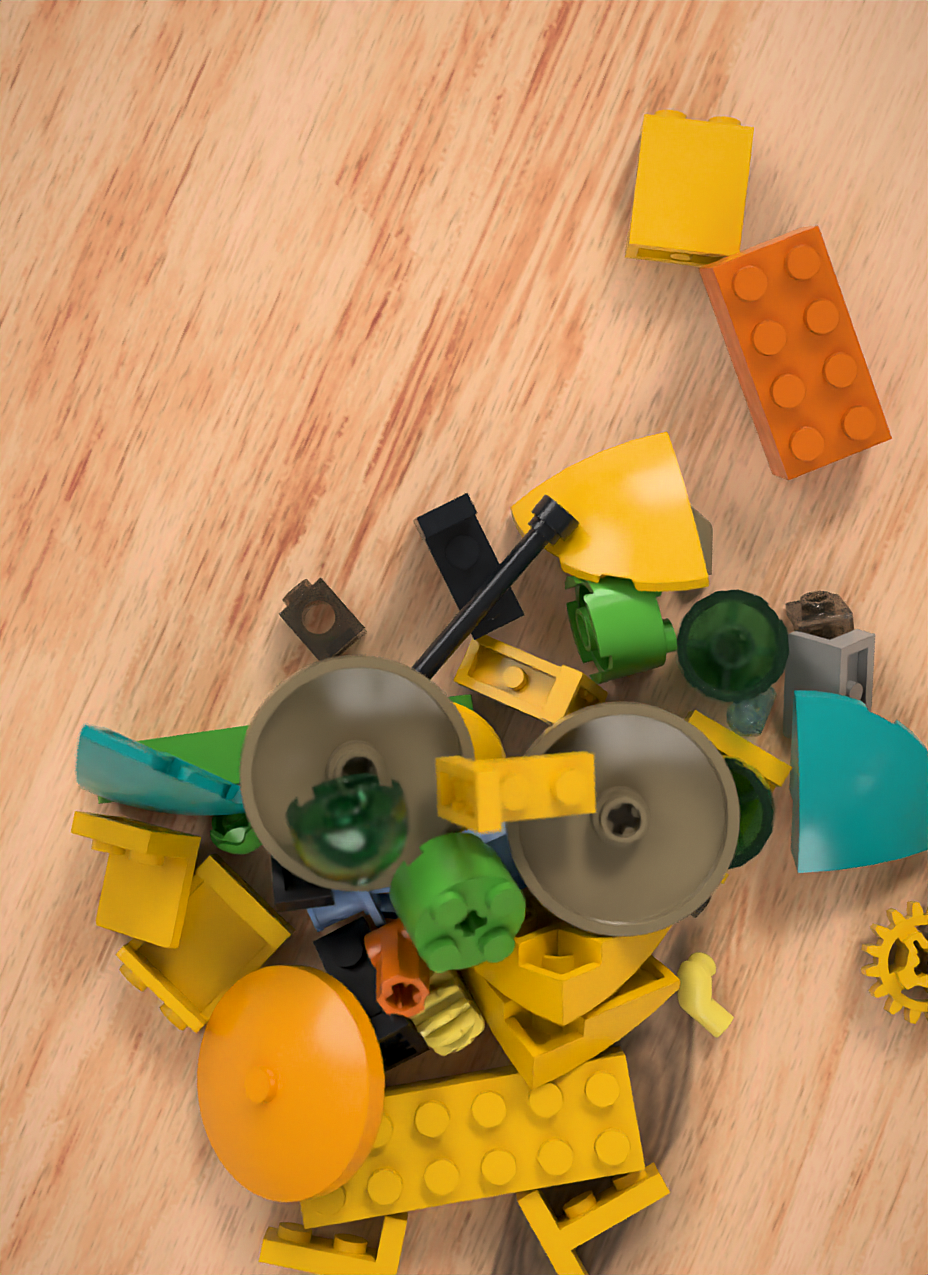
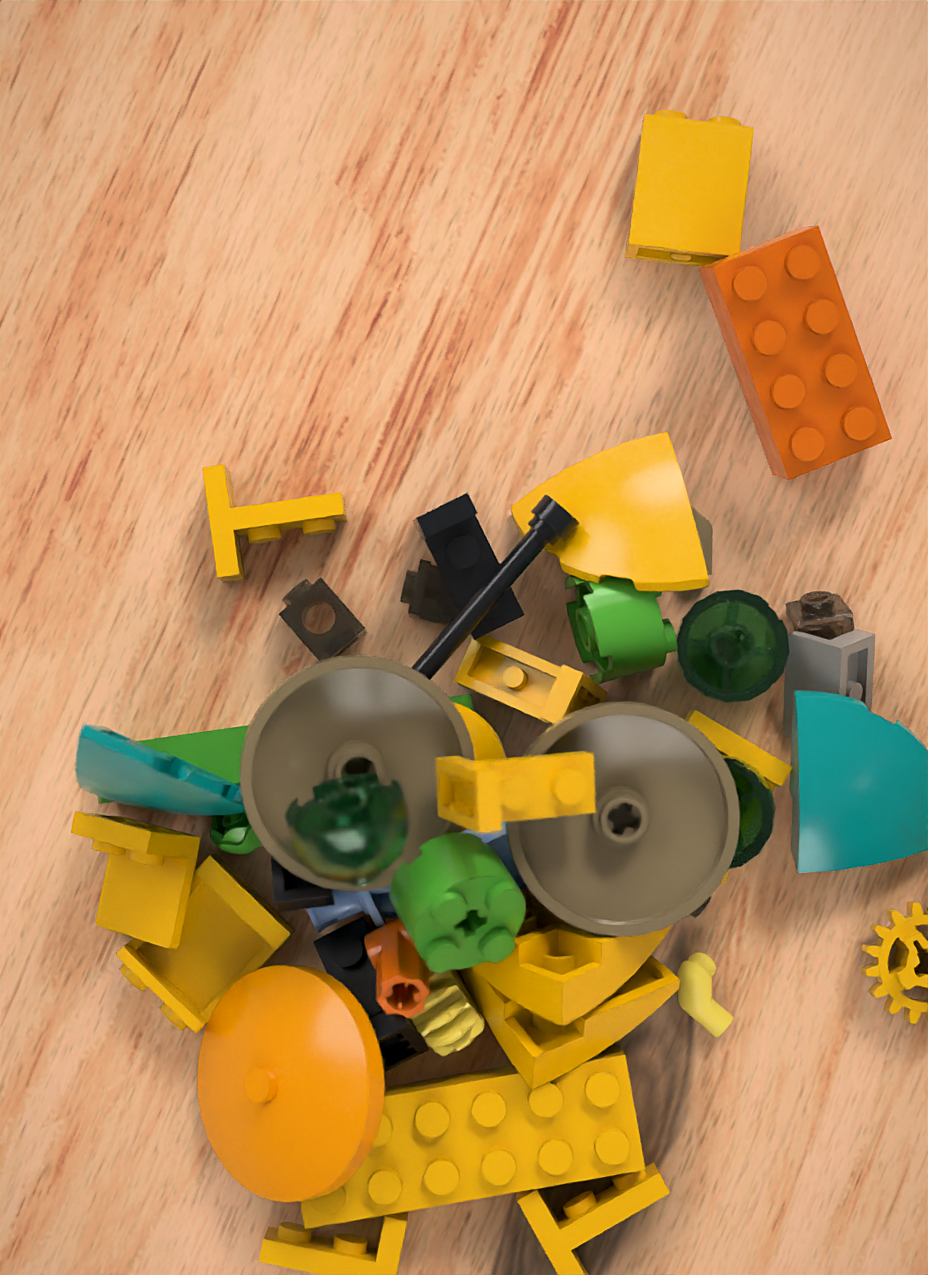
(260, 521): none -> yellow bracket
(428, 595): none -> clear smoke bracket
(750, 716): clear light blue arm -> none

